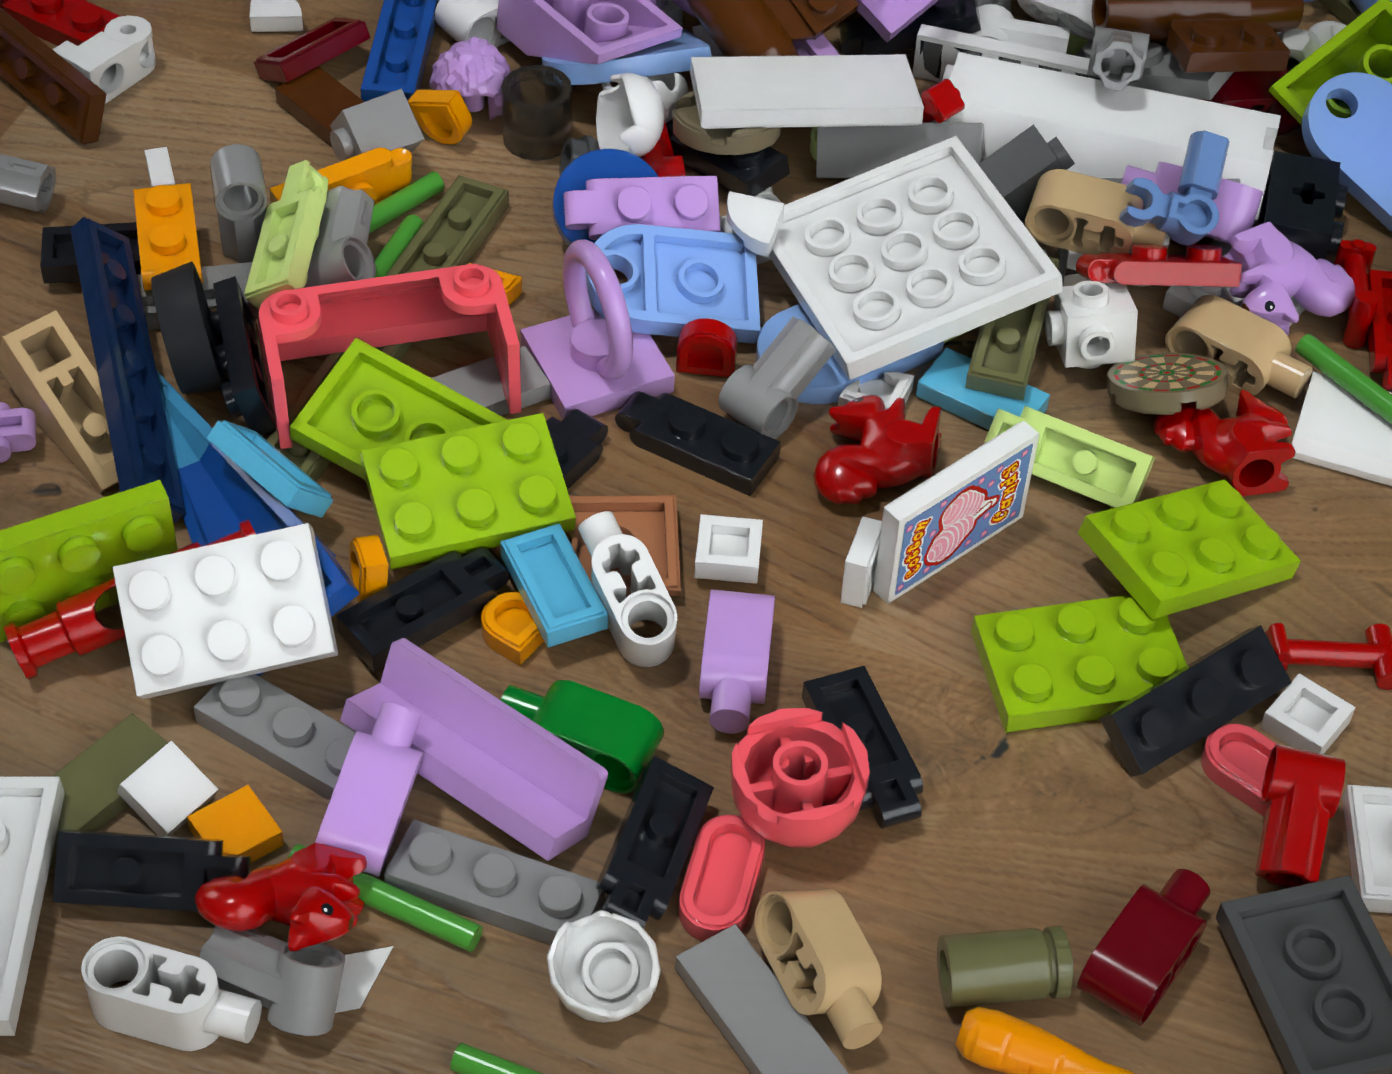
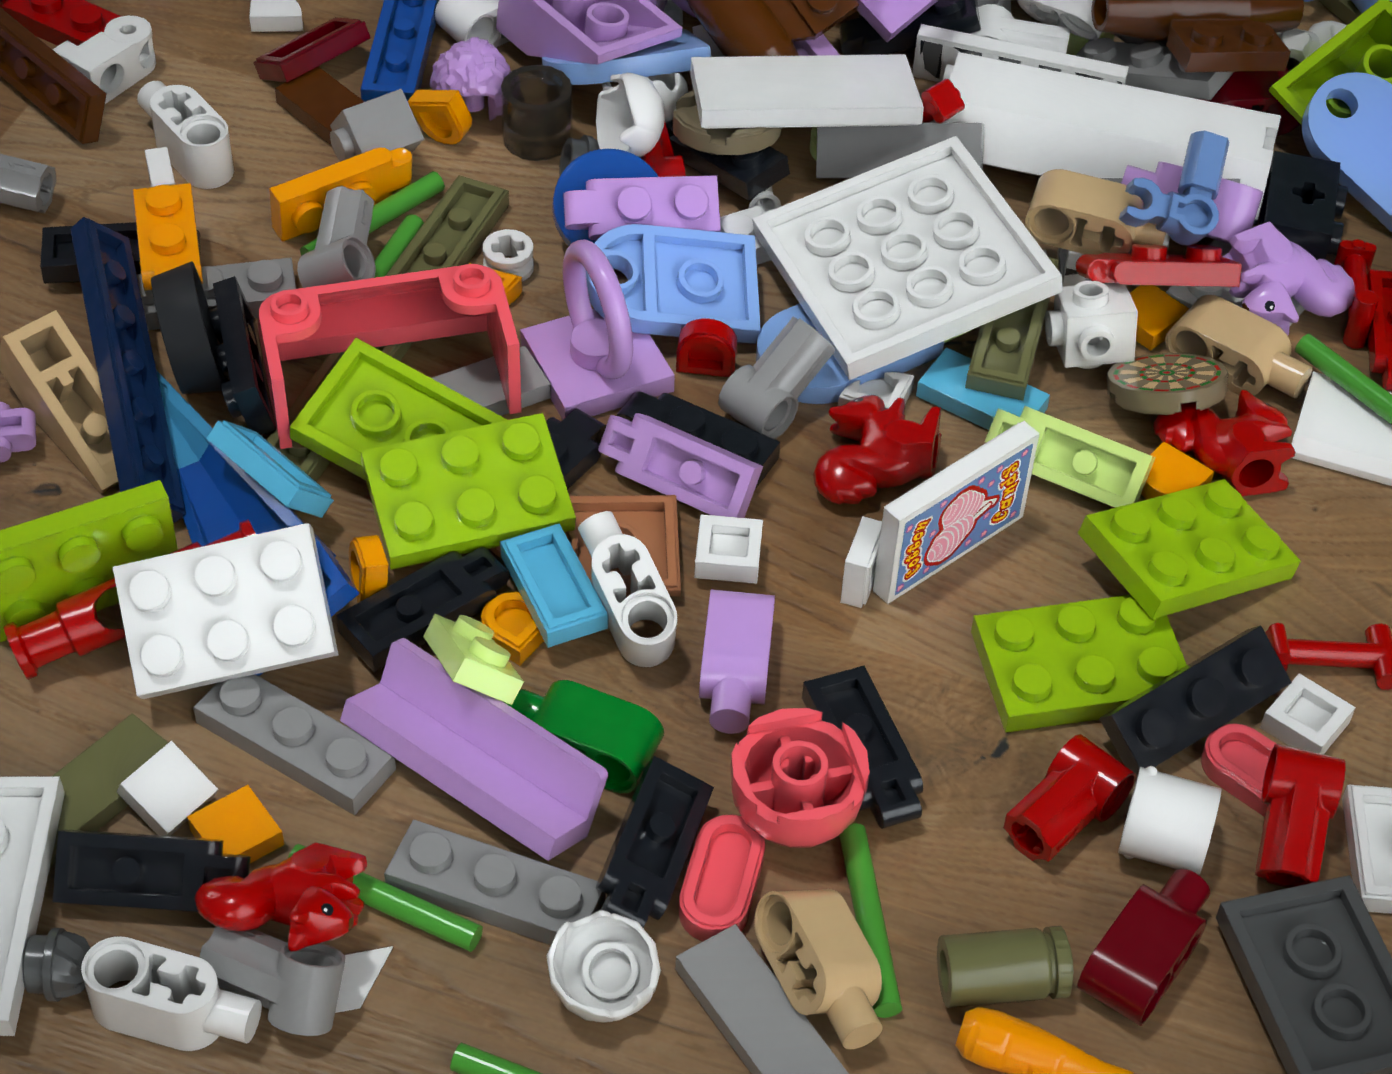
(55, 964): none -> dark grey plate
(191, 132): none -> white piece
(239, 199): light grey piece -> none
(288, 235): yellowish green hinge -> none
(374, 787): lavender piece -> none
(473, 657): none -> yellowish green plate
(509, 243): none -> white bush
(681, 465): none -> lavender hinge
(755, 221): white tile -> none
(869, 913): none -> bright green bar
(1020, 164): dark grey brick -> none
(1076, 789): none -> red piece
(1118, 57): light grey piece -> none
(1156, 314): none -> light orange tile
(1169, 820): none -> white piece
(1174, 472): none -> light orange tile

